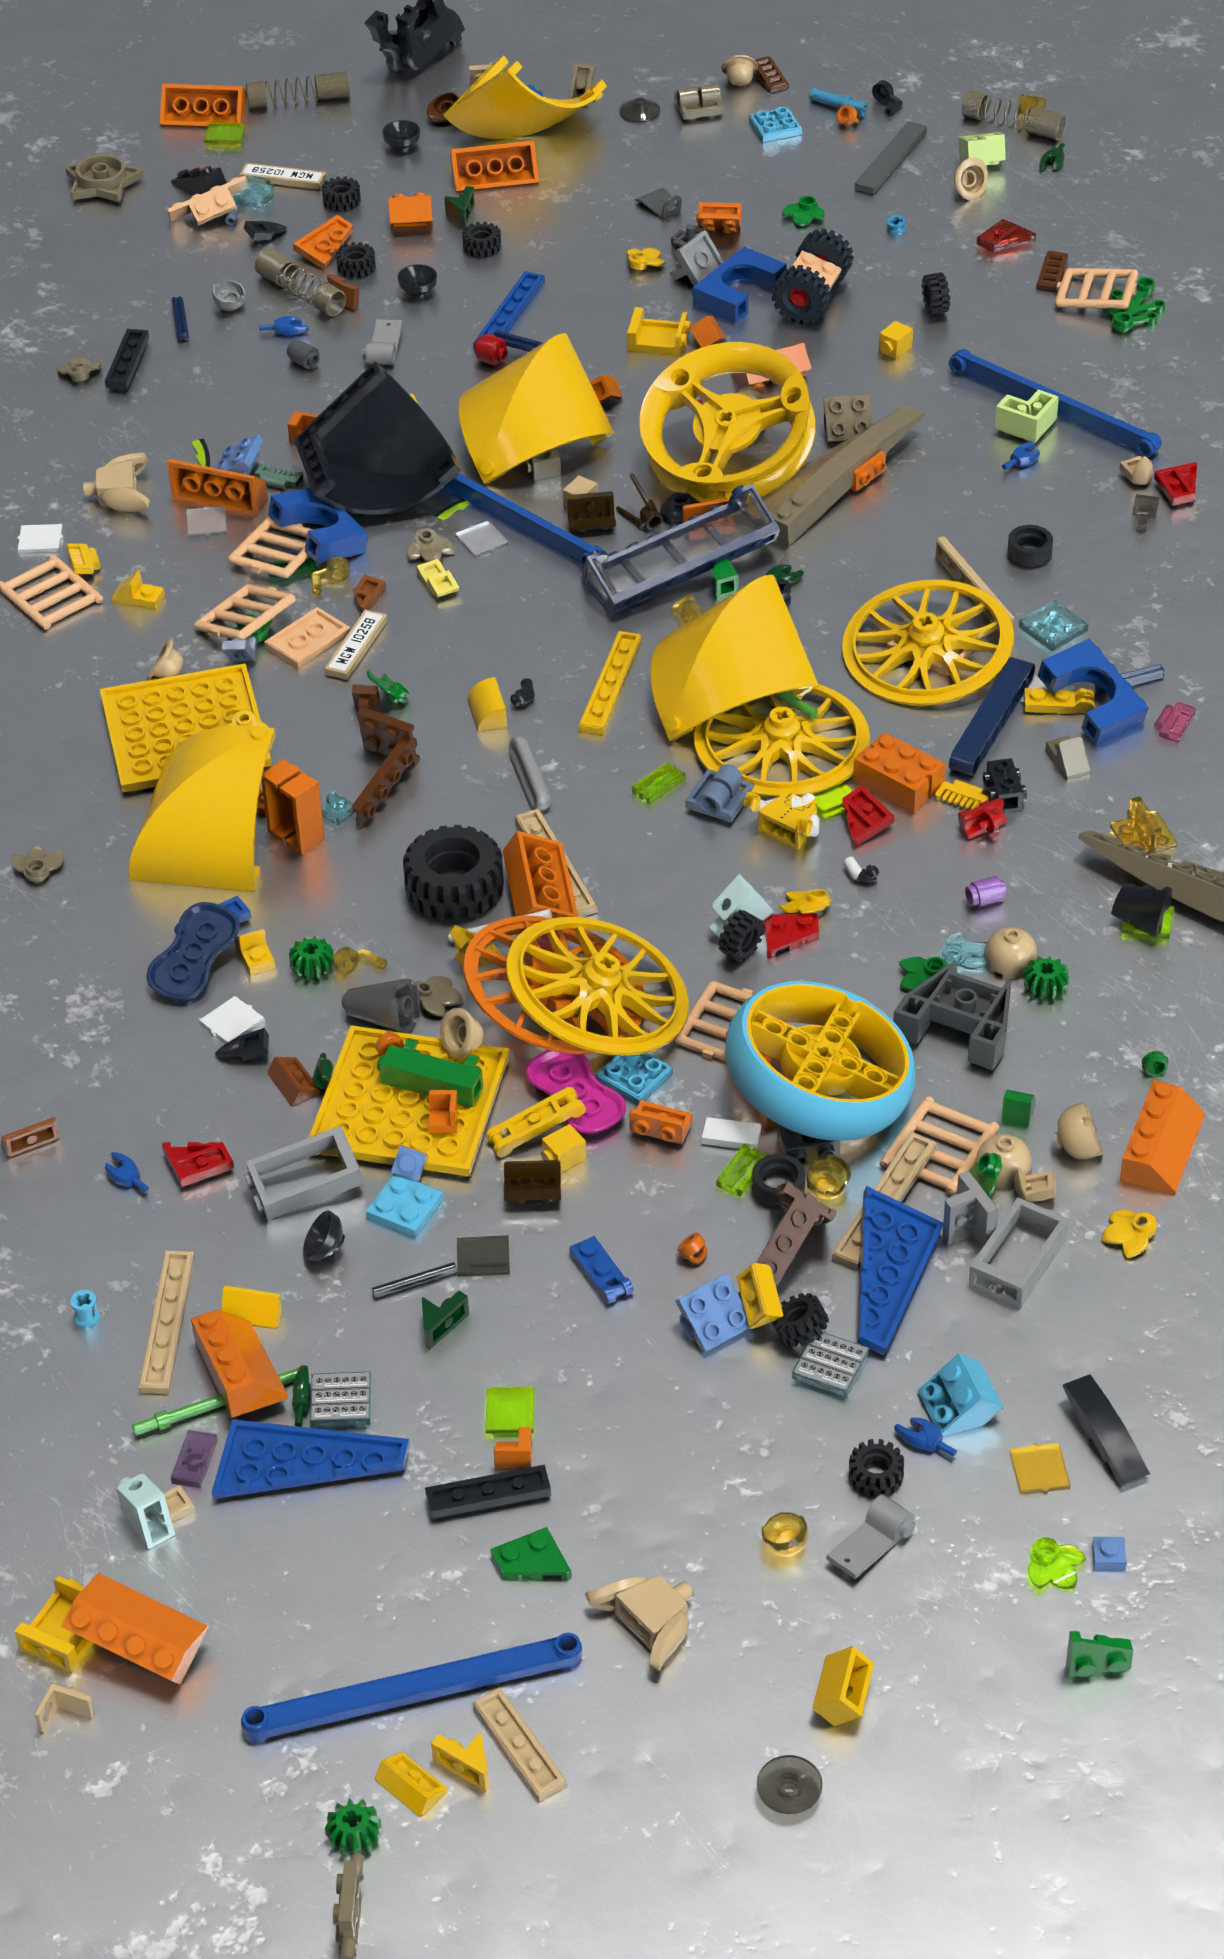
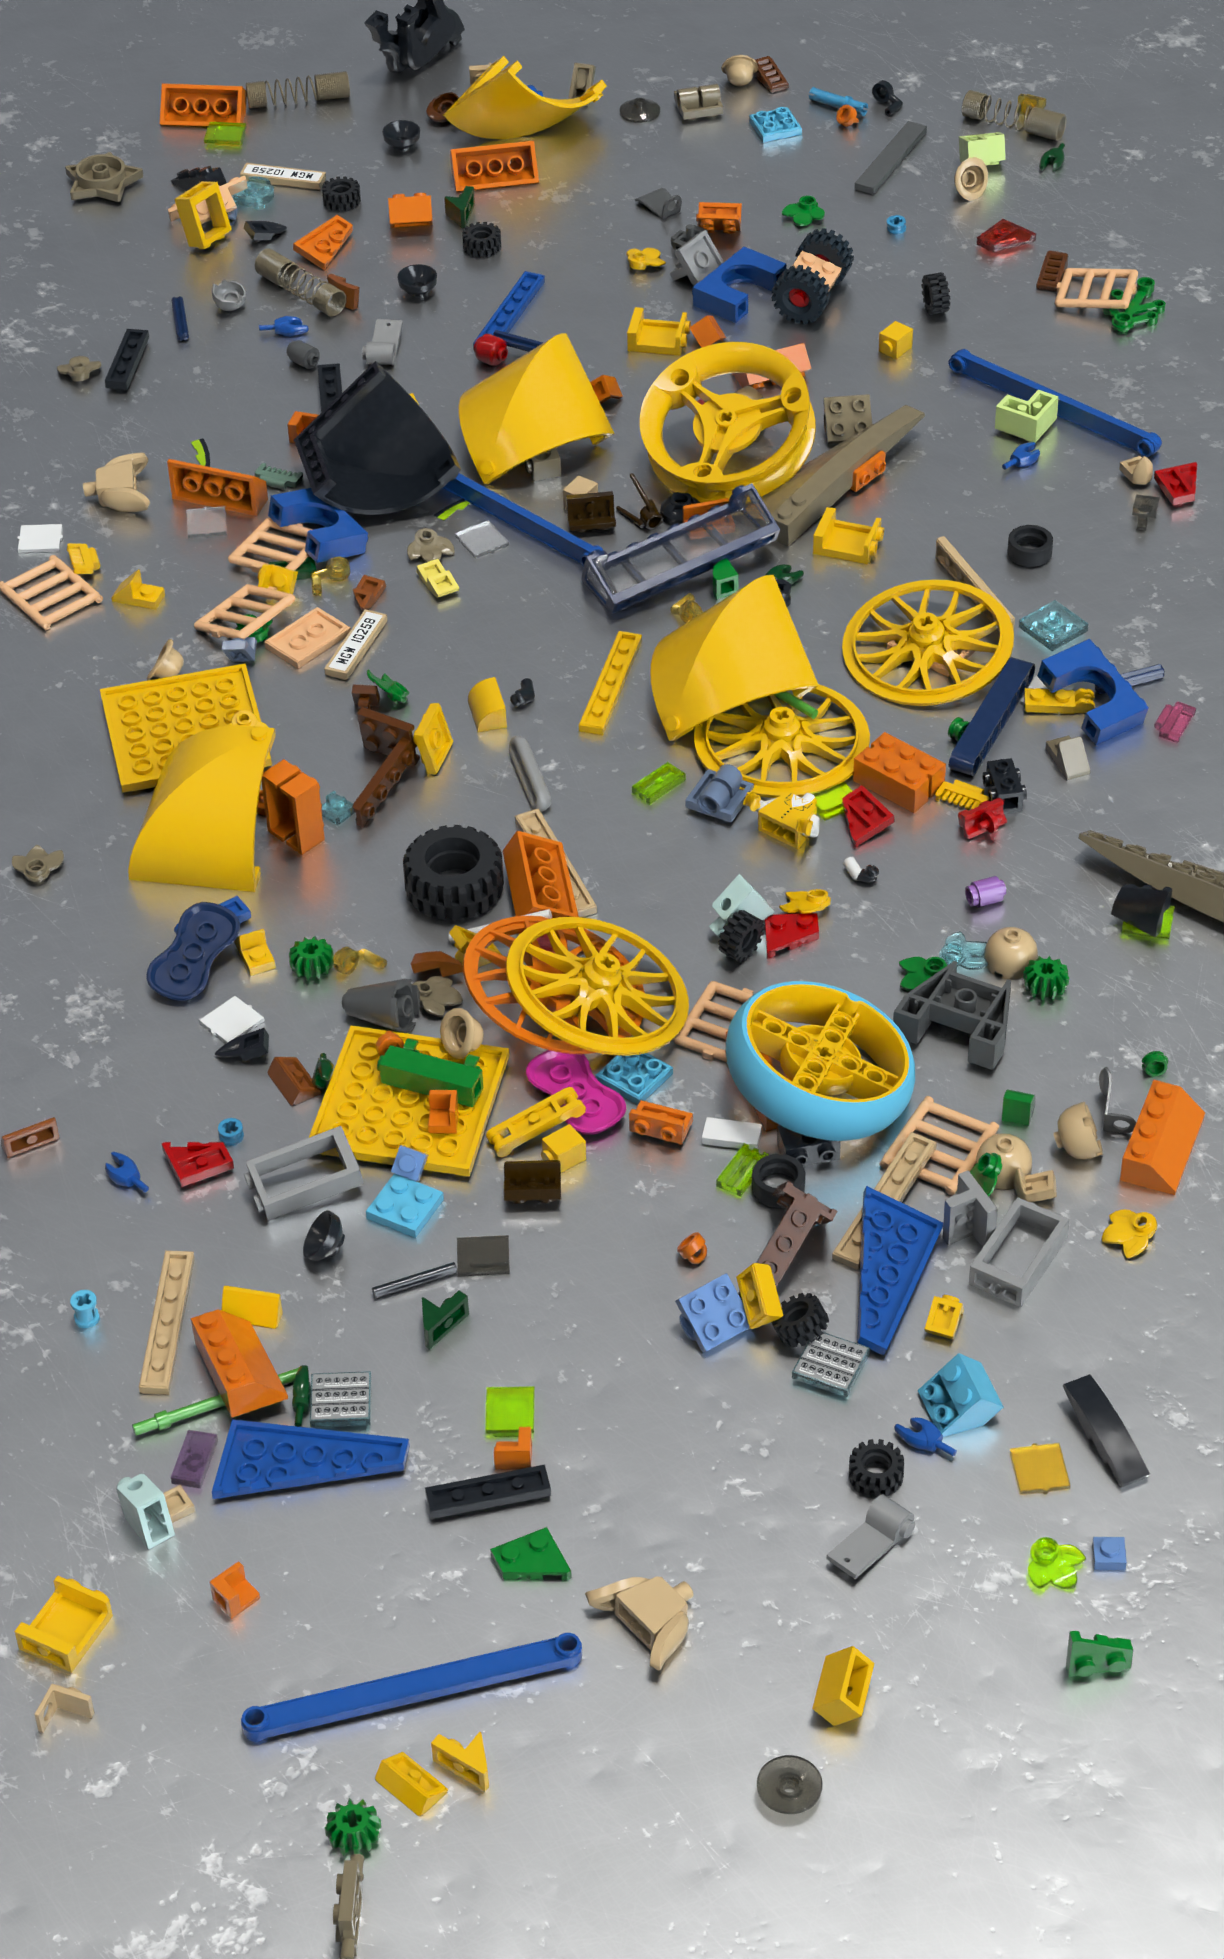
(136, 1627): orange slope -> none
(190, 219): none -> yellow window
(230, 1138): none -> dark azure bush
(233, 1591): none -> orange panel
(242, 456): medium blue plate -> none
(278, 577): none -> yellow bracket
(329, 383): none -> black plate
(355, 260): black tyre -> none
(433, 738): none -> yellow plate
(436, 959): none -> dark orange slope
(519, 1744): tan tile -> none
(600, 1270): blue plate -> none
(785, 1533): clear yellow hair -> none
(828, 1177): clear yellow hair -> none
(846, 539): none -> yellow panel
(944, 1316): none -> yellow bracket
(957, 728): none -> green bush
(1105, 1084): none -> dark grey piece
(1144, 828): clear yellow bracket -> none

